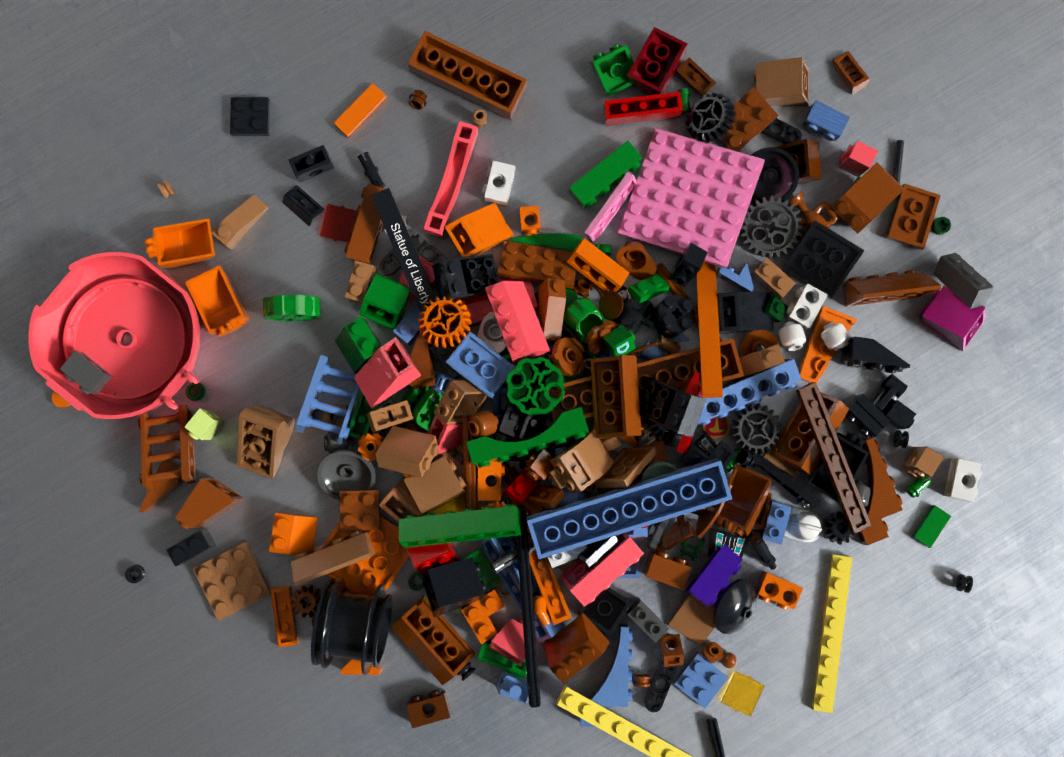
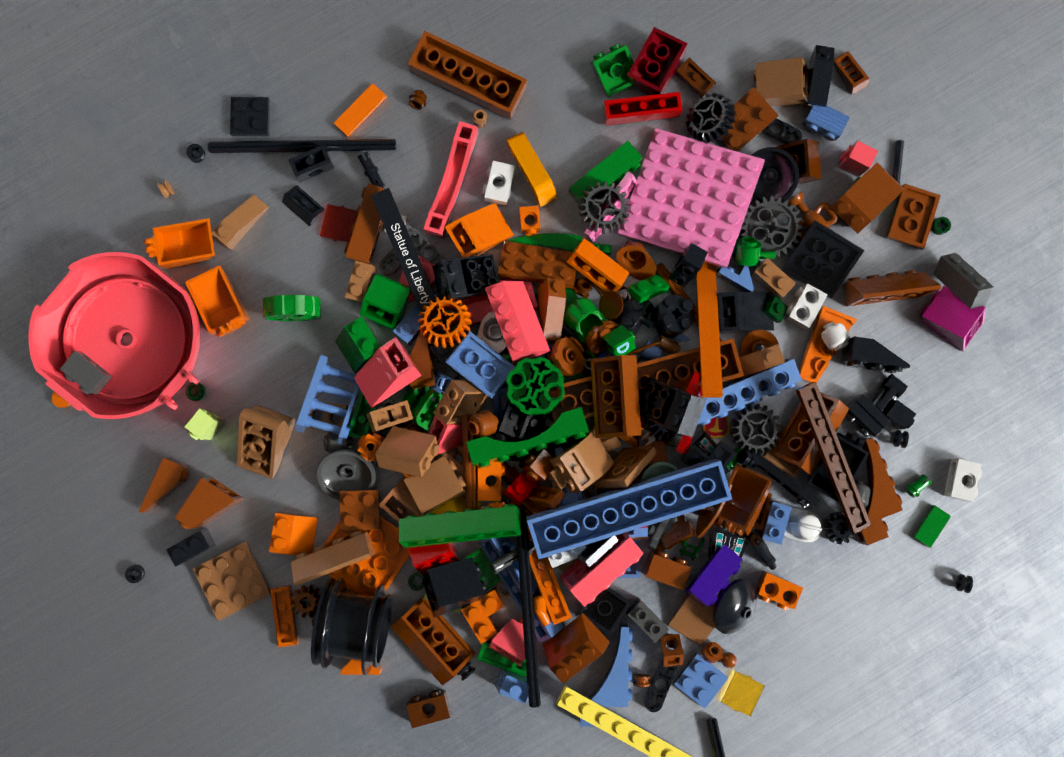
(184, 453): dark orange fence -> none
(191, 148): none -> black bush
(301, 145): none -> black axle
(532, 168): none -> light orange beam
(610, 210): none -> dark grey gear
(685, 100): green pin -> none
(749, 252): none -> green piece
(792, 336): white head -> none
(820, 75): none -> black slope
(831, 633): light yellow plate -> none
(922, 462): medium nougat brick -> none

